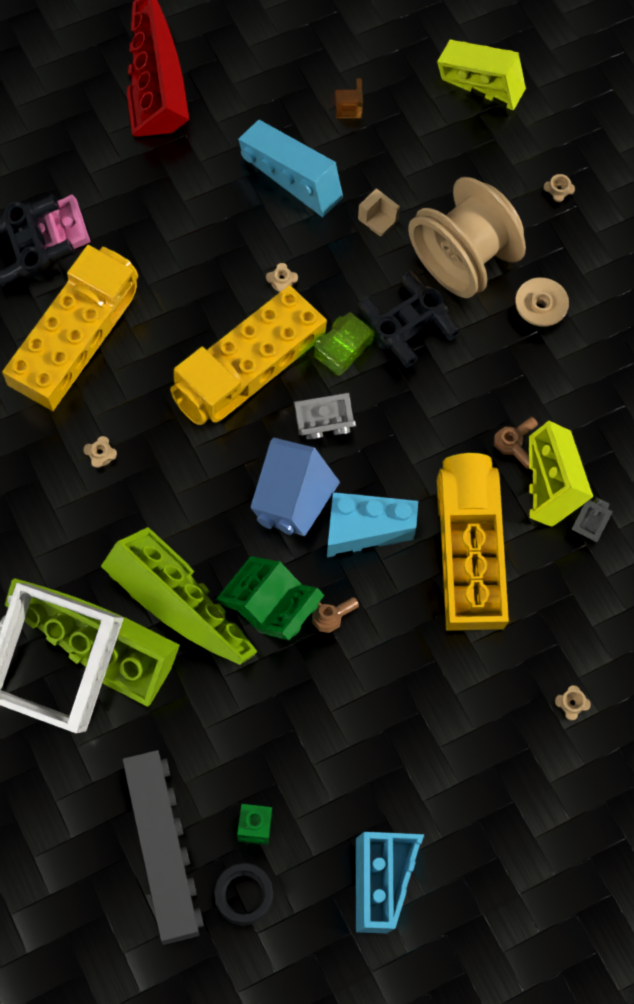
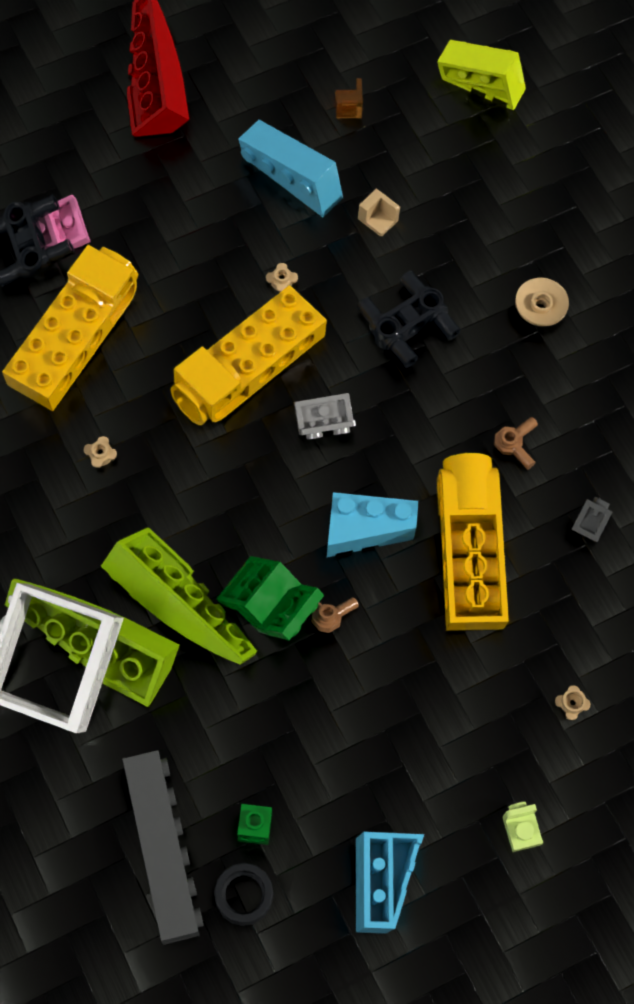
(292, 487): medium blue slope -> none
(343, 343): clear neon green brick -> none
(467, 237): tan wheel -> none
(522, 826): none -> yellowish green bracket
(557, 474): neon yellow wedge -> none
(559, 181): tan plate -> none

